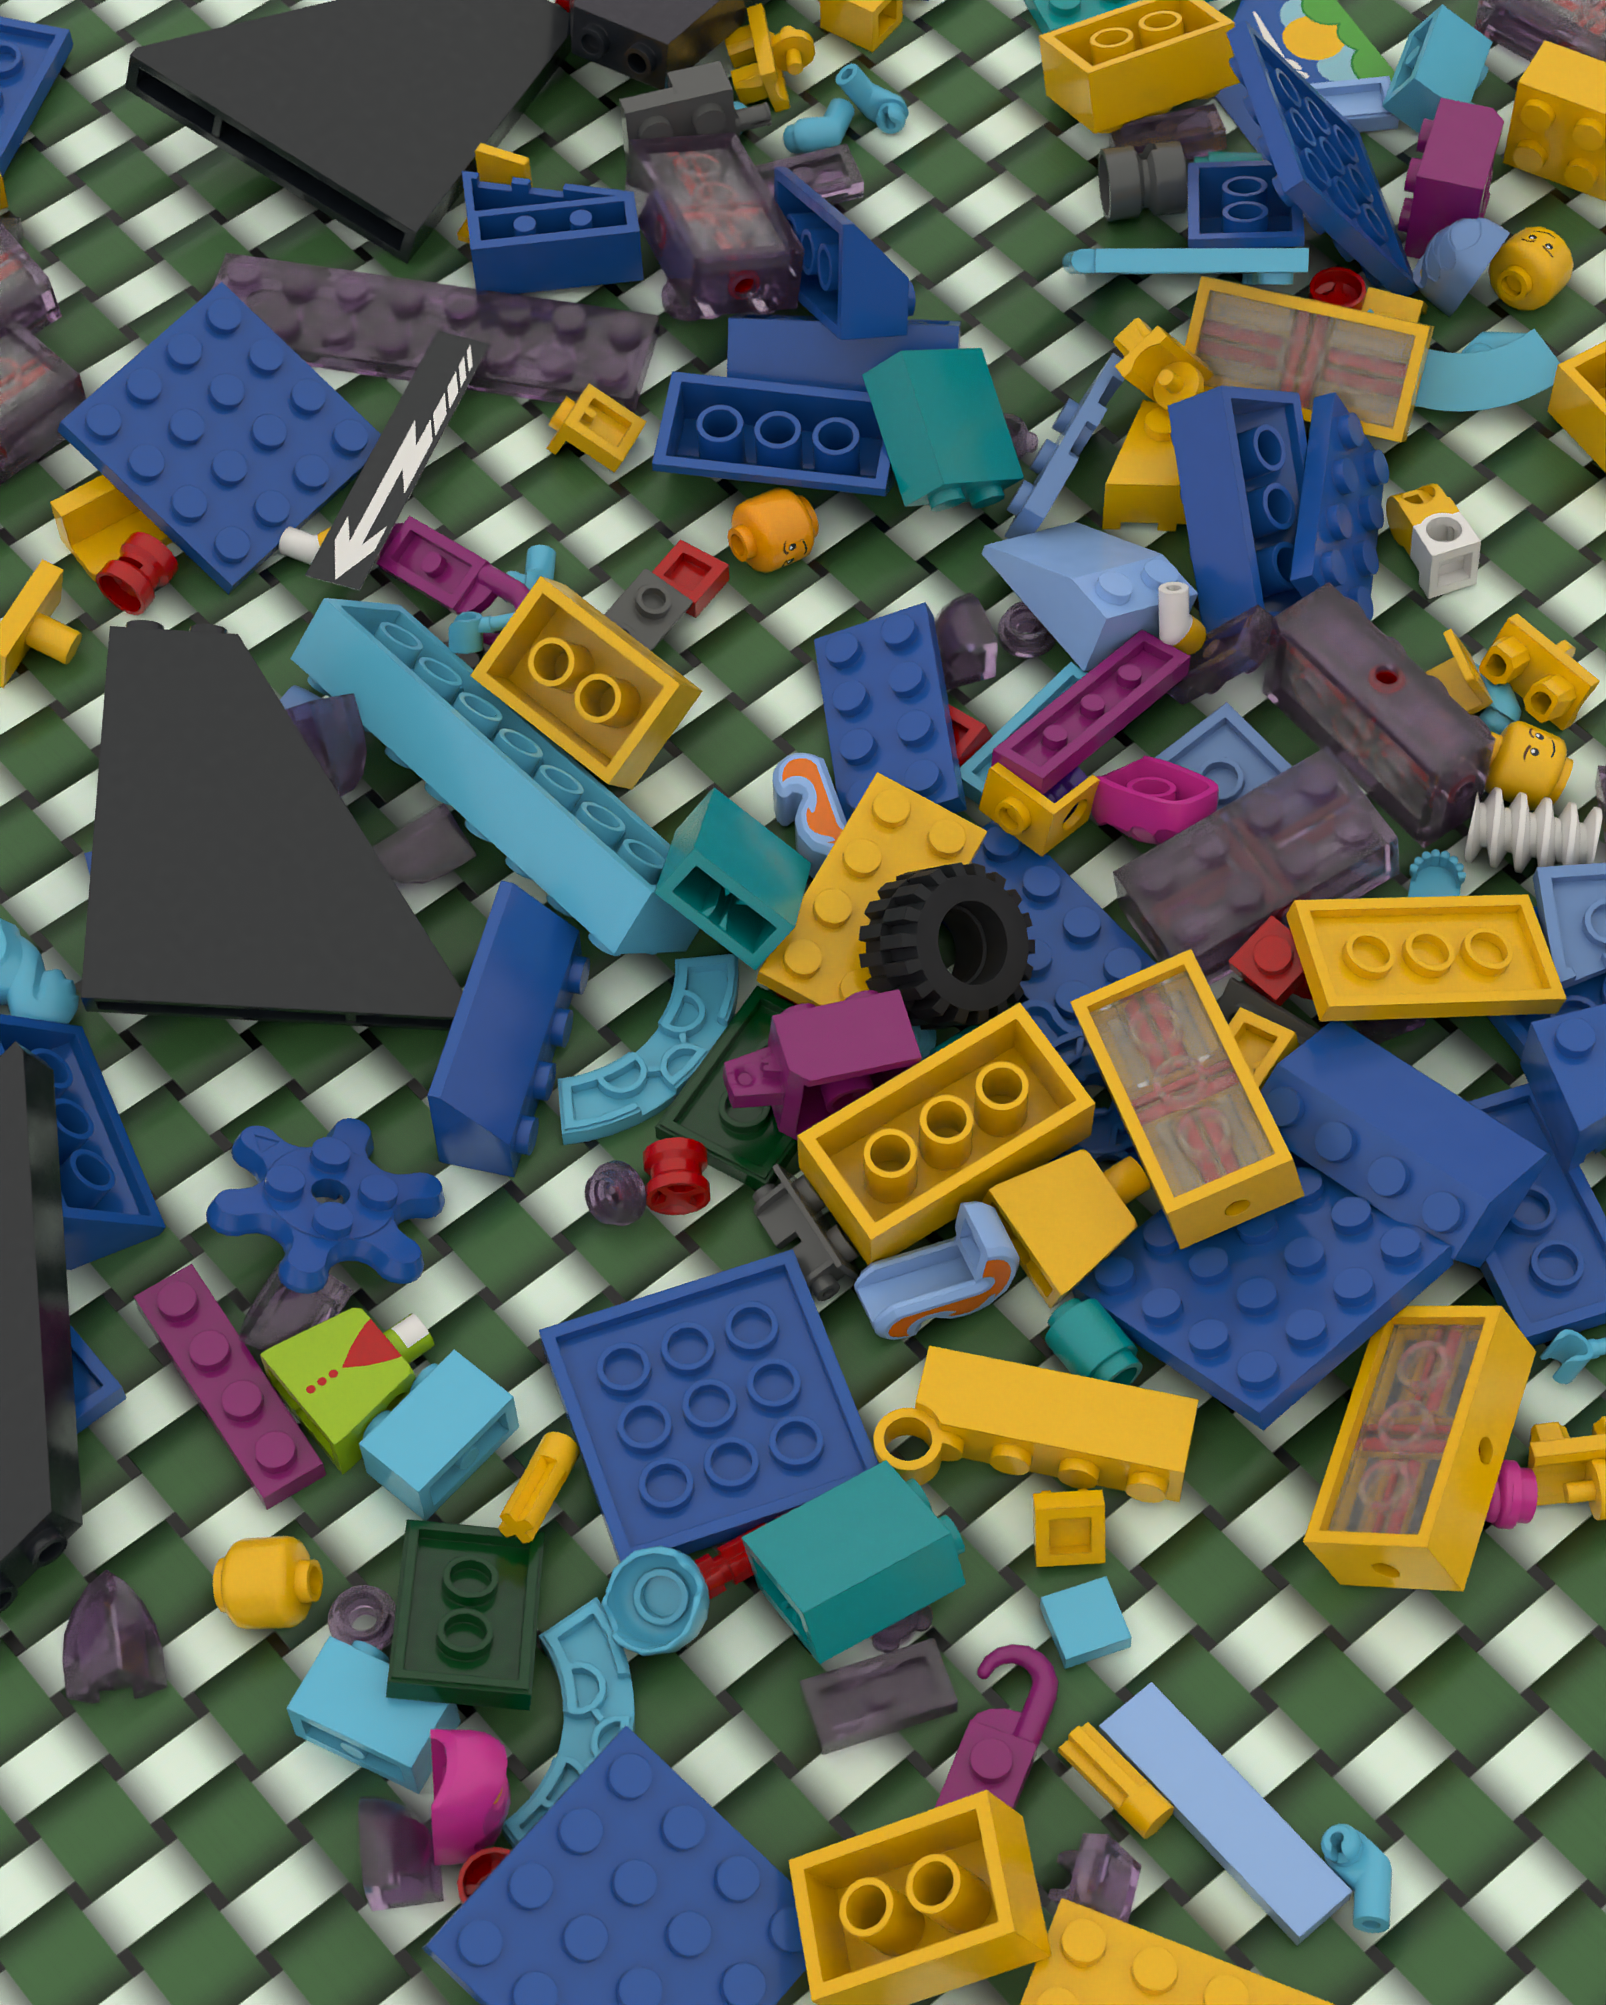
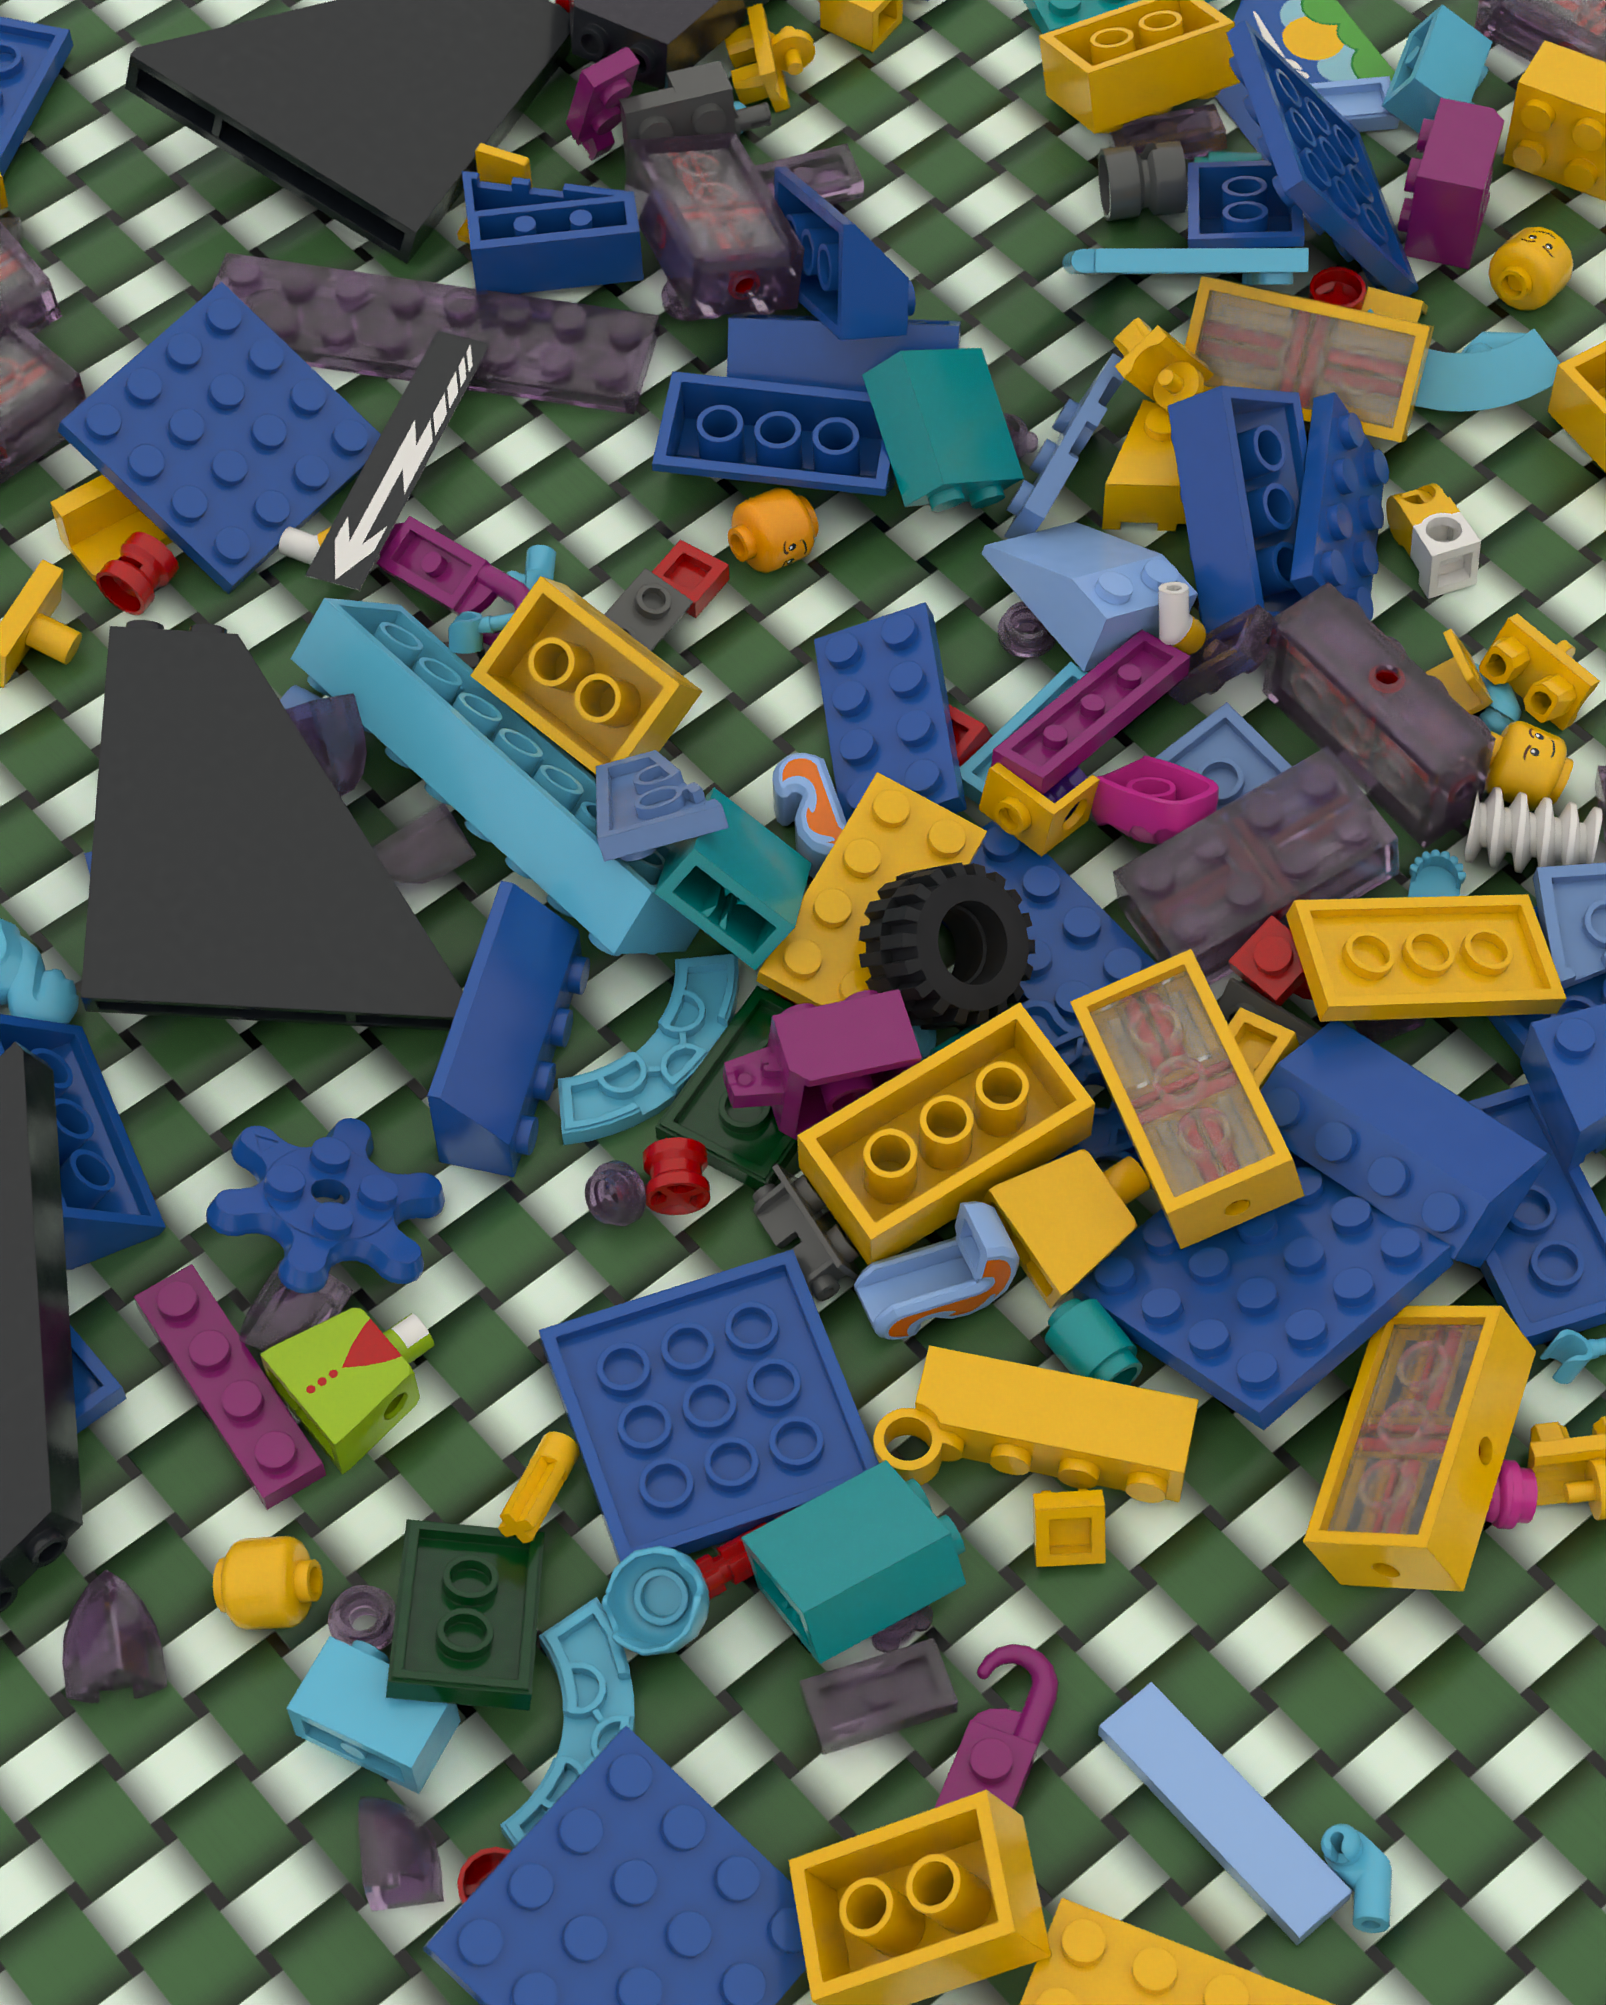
(438, 1434): medium azure brick -> none
(469, 1793): dark pink piece -> none
(596, 427): yellow bracket -> none
(597, 103): none -> magenta hinge
(648, 806): none -> medium blue wing
(820, 132): medium azure arm -> none
(873, 101): medium azure arm -> none
(965, 642): clear purple brick -> none
(1085, 1622): medium azure tile -> none
(1102, 1876): clear purple tile -> none
(1116, 1780): yellow piece -> none
(1457, 260): medium blue piece -> none

